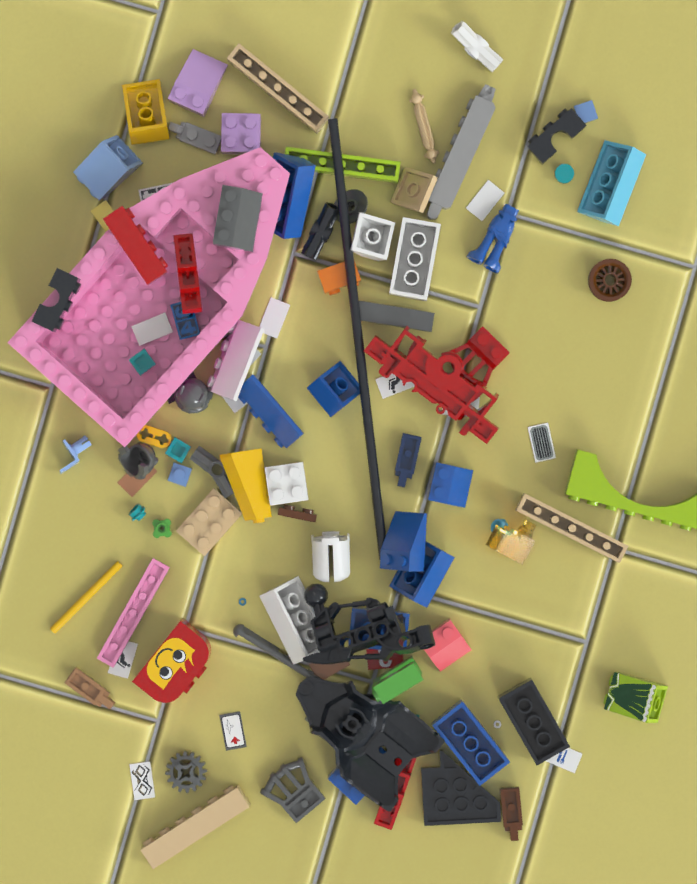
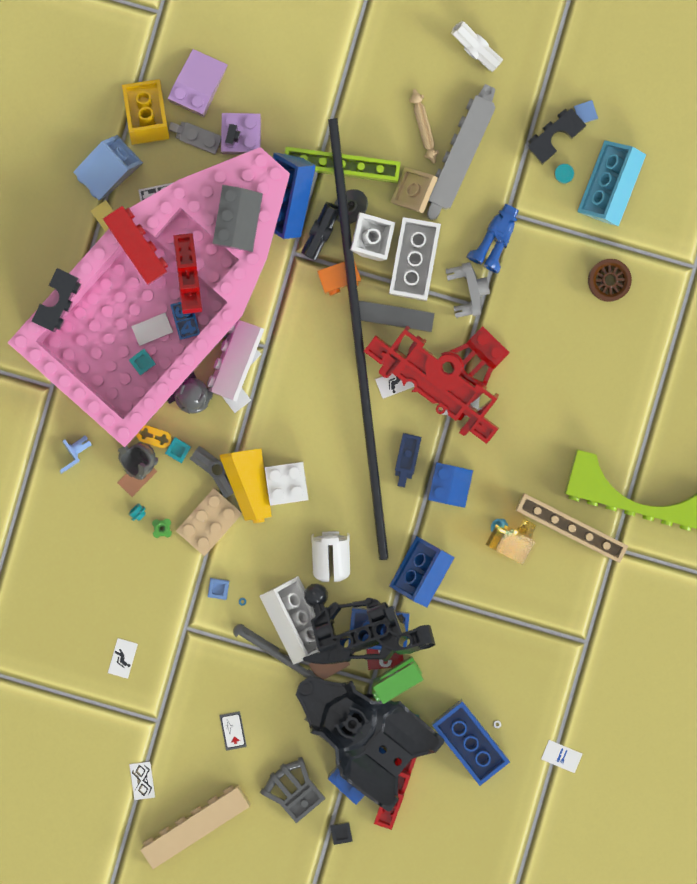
(89, 688): medium nougat hinge -> none
(112, 571): yellow piece -> none
(133, 612): bright pink plate -> none
(175, 664): red brick -> none
(179, 474): medium blue plate -> none
(193, 778): dark grey gear -> none
(218, 588): none -> medium blue tile
(232, 135): none -> black plate
(270, 411): blue slope -> none
(274, 317): white sticker -> none
(277, 88): tan brick -> none
(305, 514): reddish brown plate -> none
(335, 389): blue slope -> none
(341, 833): none -> black plate
(405, 542): blue slope -> none
(449, 645): coral slope -> none
(455, 796): black wing -> none
(476, 286): none -> light grey connector
(485, 200): white sticker -> none
(511, 811): reddish brown hinge -> none
(533, 721): black brick -> none
(541, 442): sticker -> none
(635, 697): slope -> none

